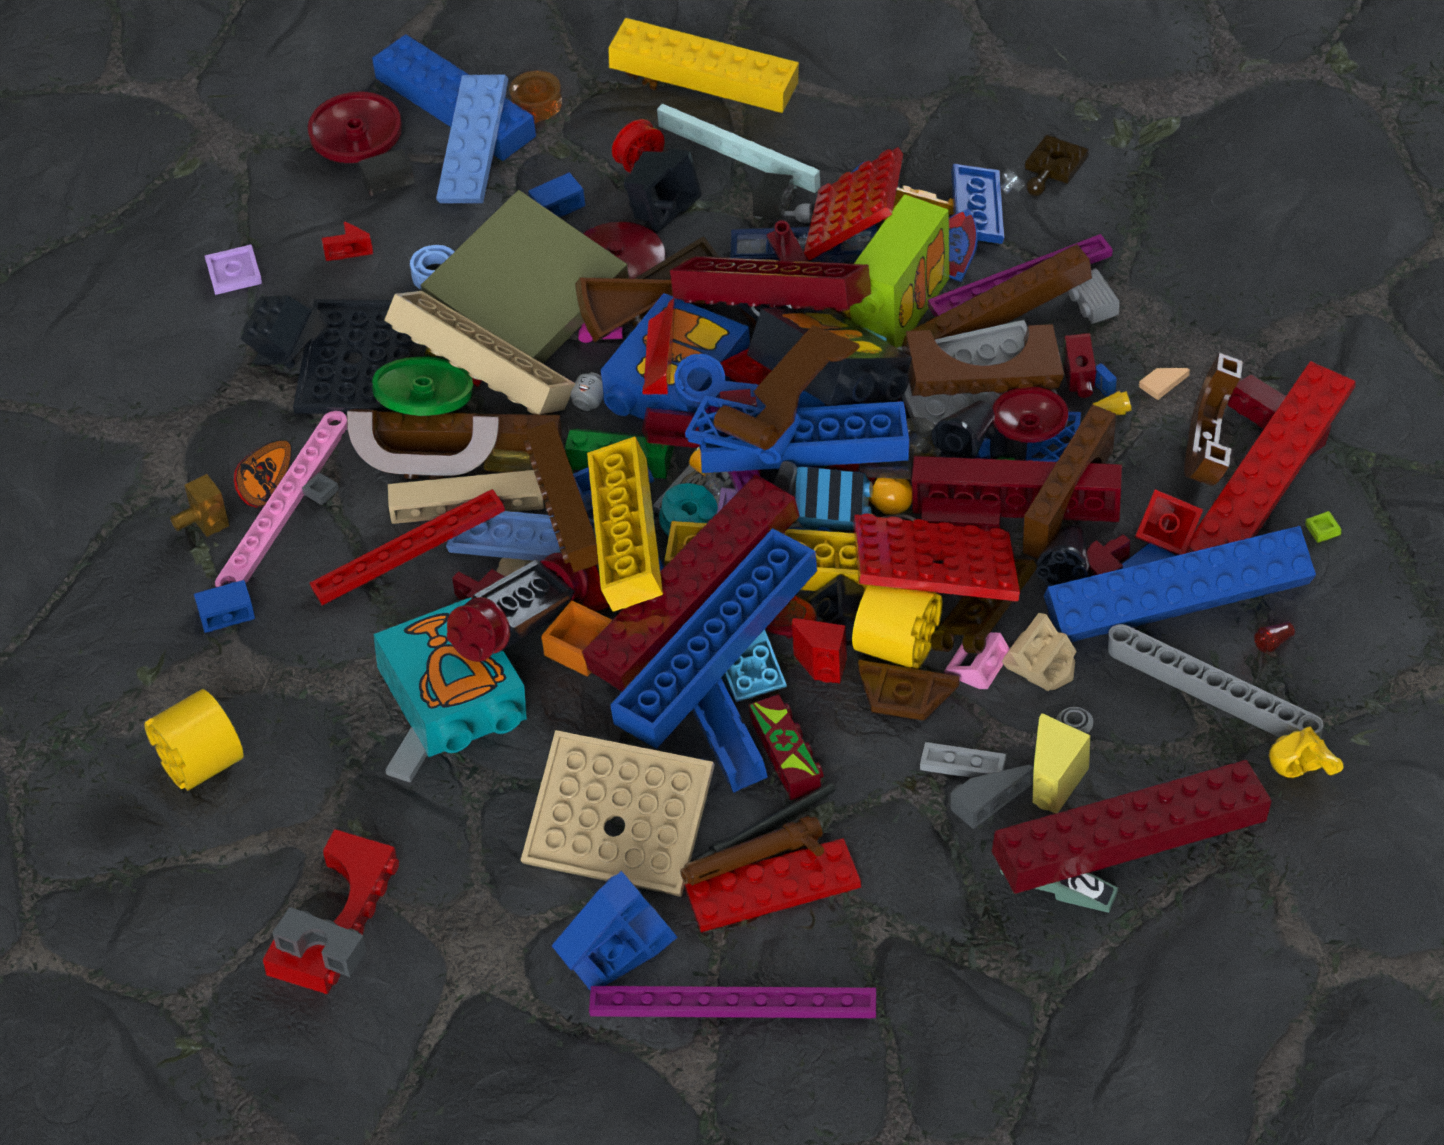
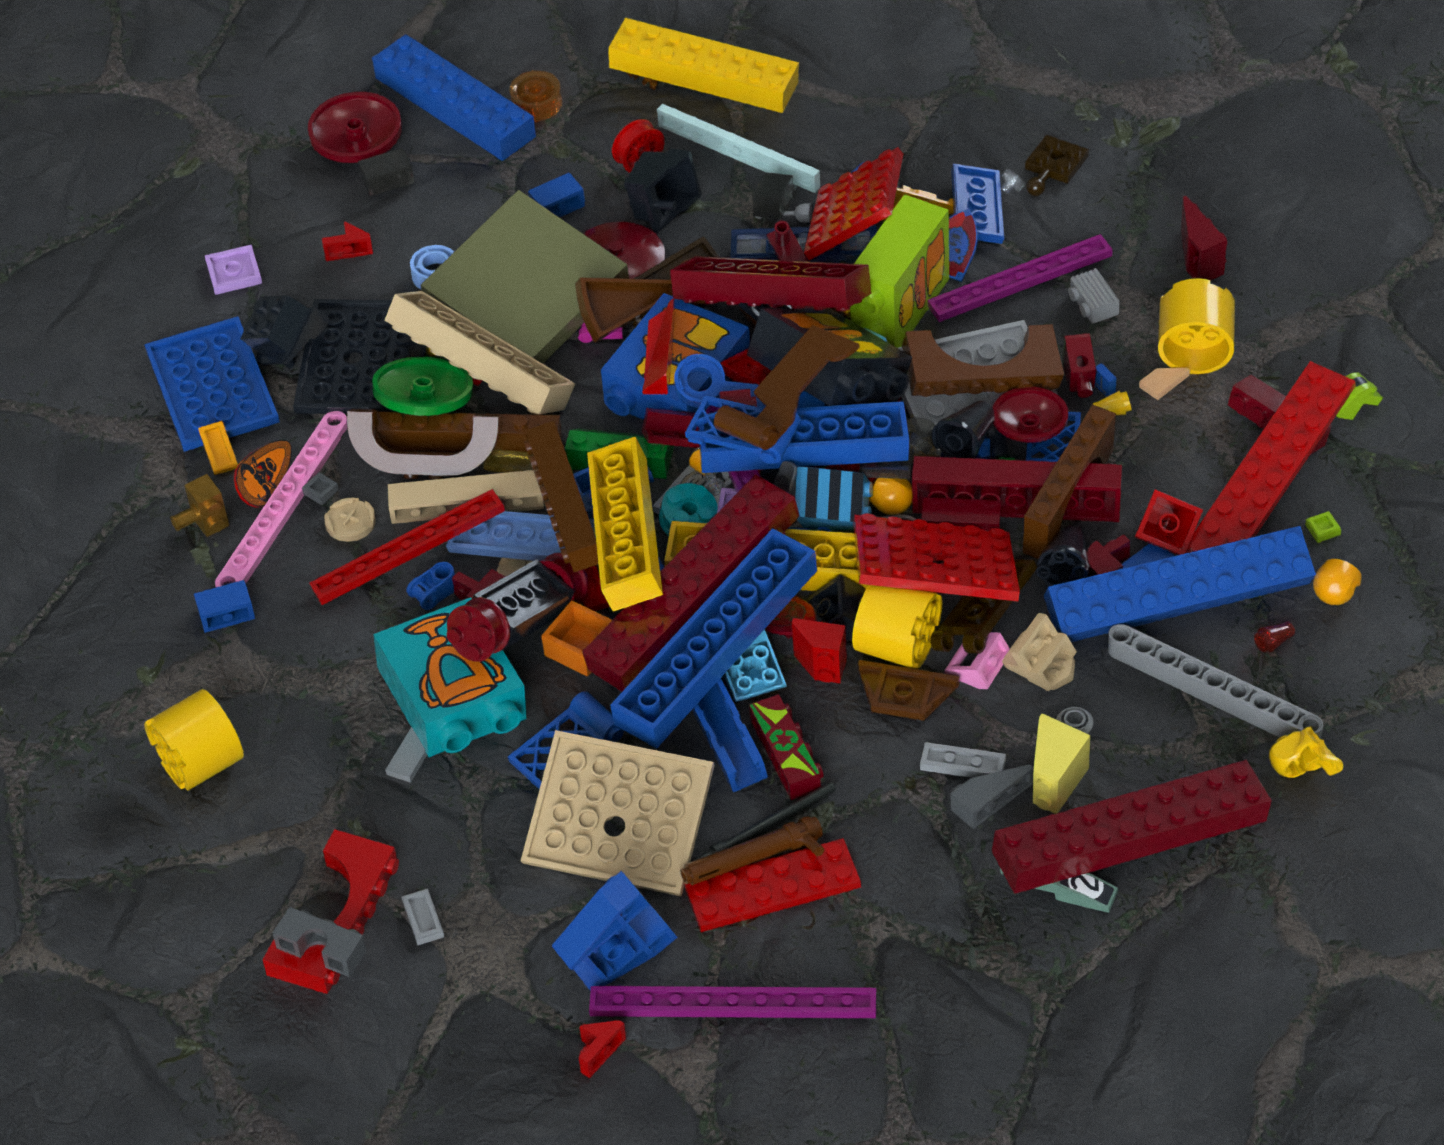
(211, 379): none -> blue plate
(218, 447): none -> light orange tile
(350, 519): none -> tan tile
(422, 916): none -> light grey tile
(433, 585): none -> blue piece
(472, 139): medium blue plate -> none
(587, 391): light grey head -> none
(587, 715): none -> blue piece
(601, 1042): none -> red slope
(1014, 295): reddish brown brick -> none
(1196, 326): none -> yellow brick
(1202, 243): none -> dark red slope
(1205, 458): reddish brown arch -> none
(1336, 581): none -> light orange helmet
(1363, 393): none -> lime brick

